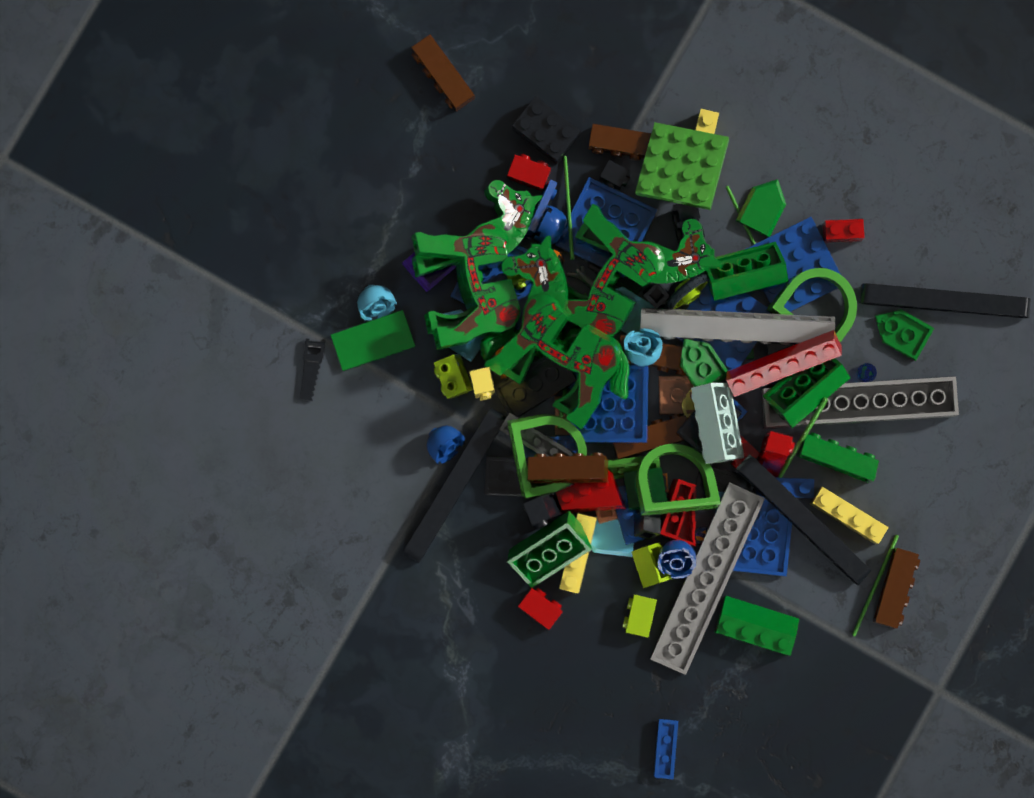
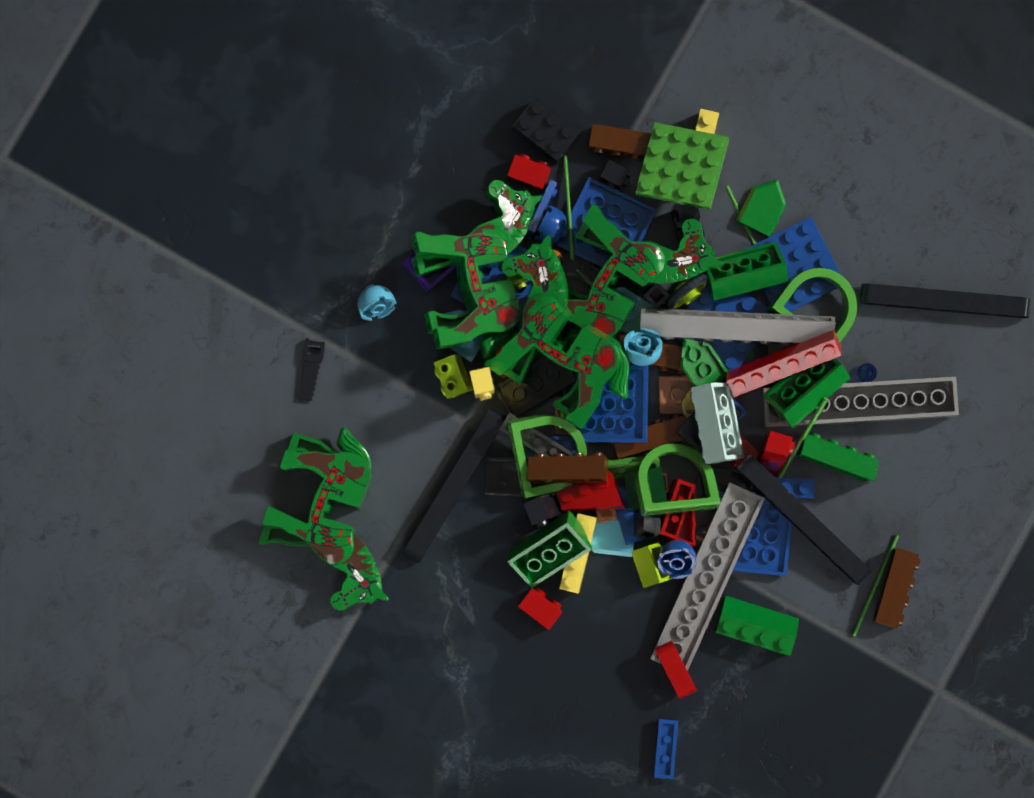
(346, 482): none -> animal
(372, 340): green tile -> none
(443, 73): reddish brown brick -> none
(444, 442): blue cylinder -> none
(640, 615): lime brick -> none
(675, 669): none -> red beam
(843, 230): red brick -> none
(849, 515): light yellow brick -> none
(904, 332): green tile -> none

